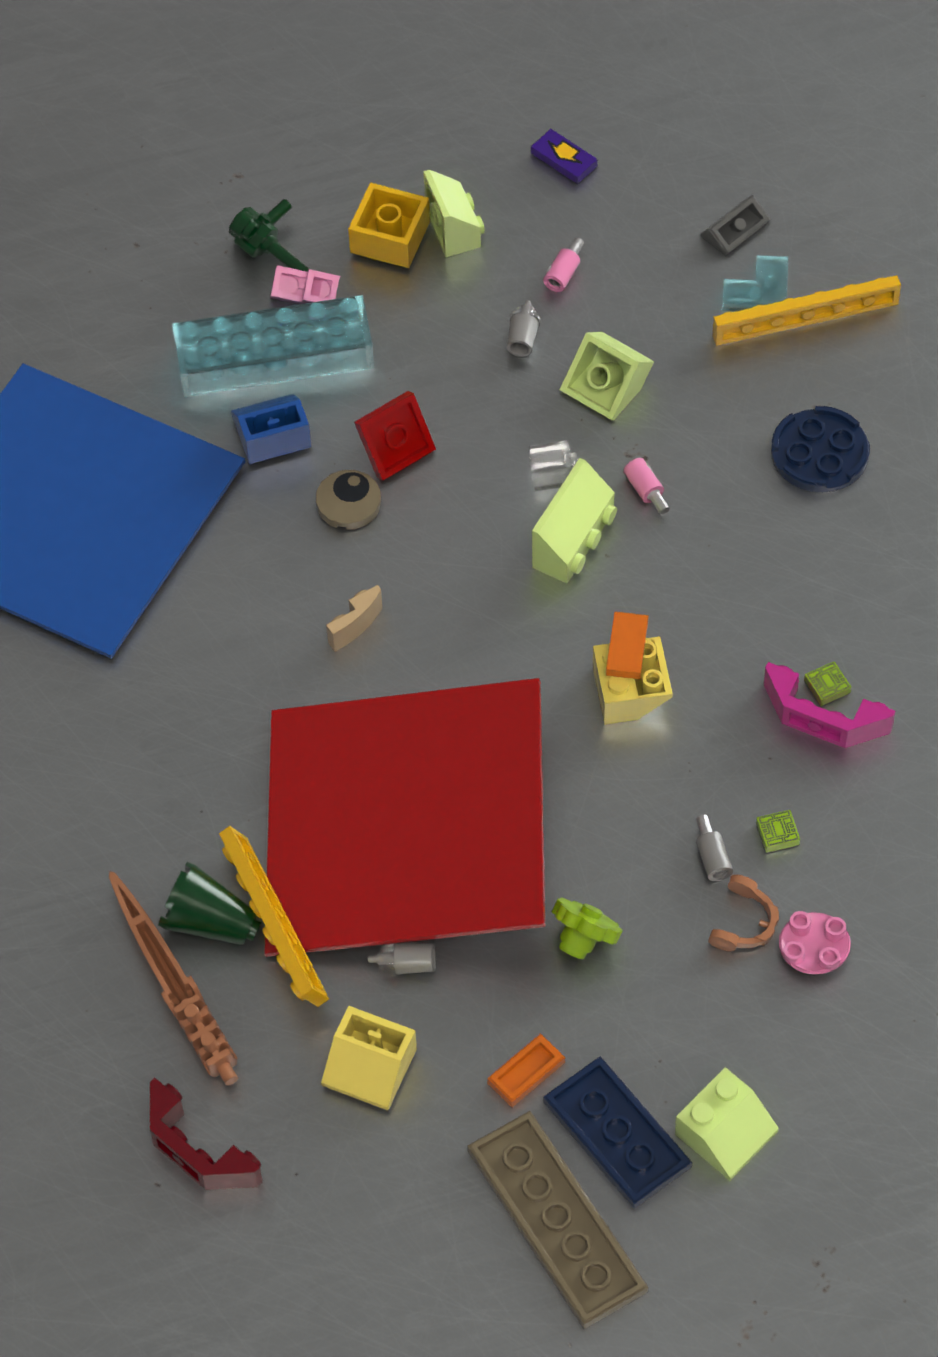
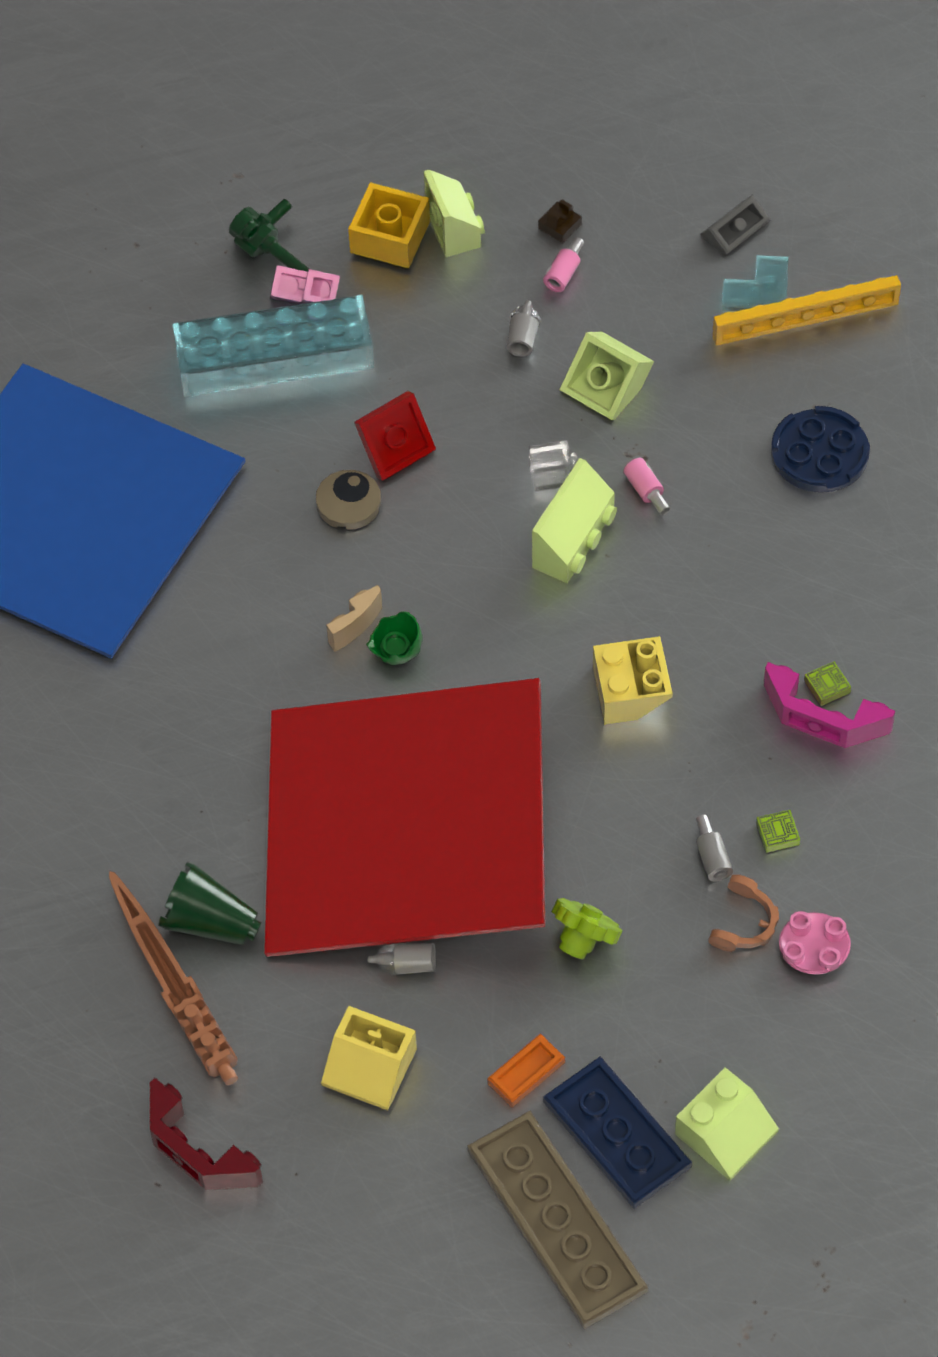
(269, 909): yellow plate -> none
(272, 428): blue slope -> none
(396, 639): none -> green hair
(560, 221): none -> dark brown tile
(564, 156): dark purple tile -> none
(627, 645): orange tile -> none

